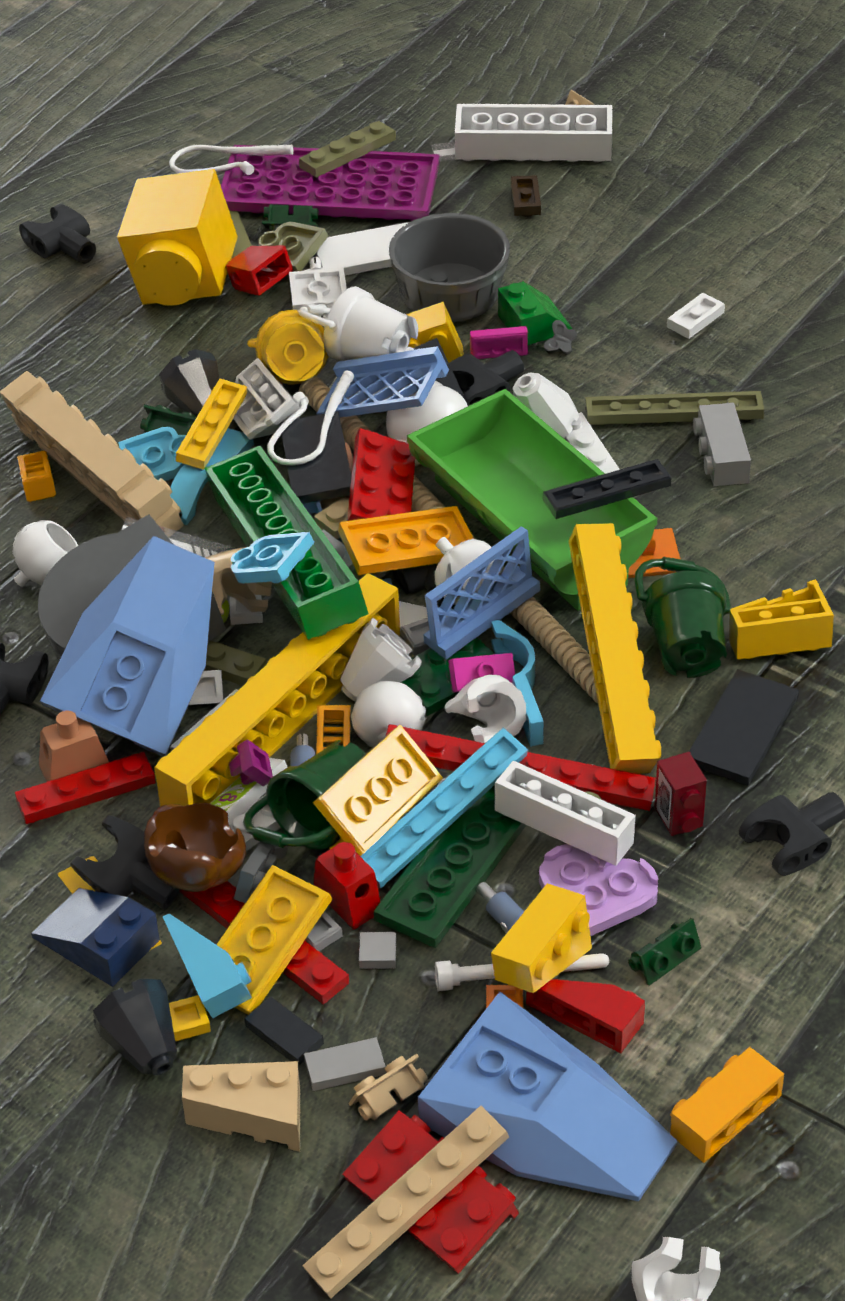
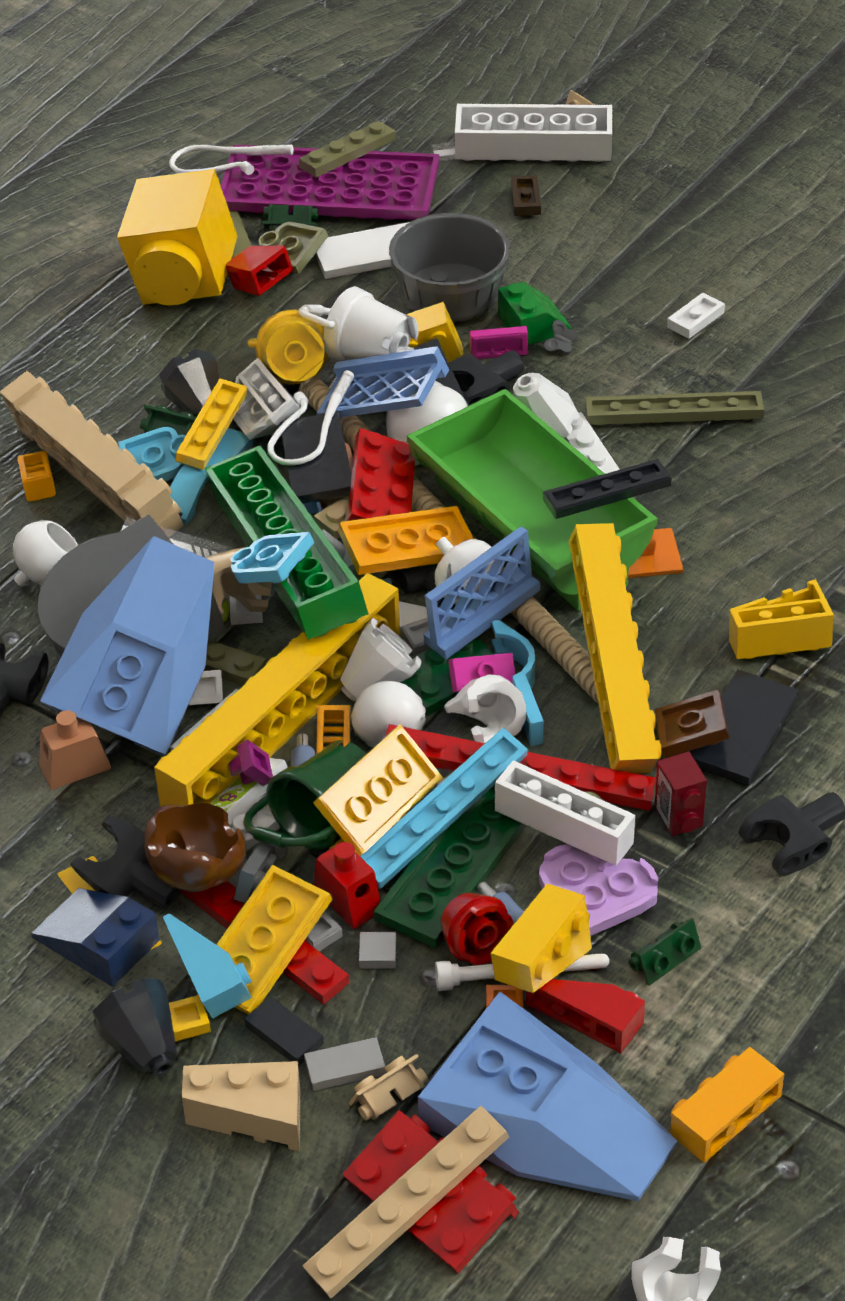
(64, 233): black connector -> none
(85, 787): red plate -> none
(316, 286): white plate -> none
(475, 926): none -> red cone
(686, 615): dark green piece -> none
(692, 723): none -> reddish brown plate
(722, 444): light grey brick -> none

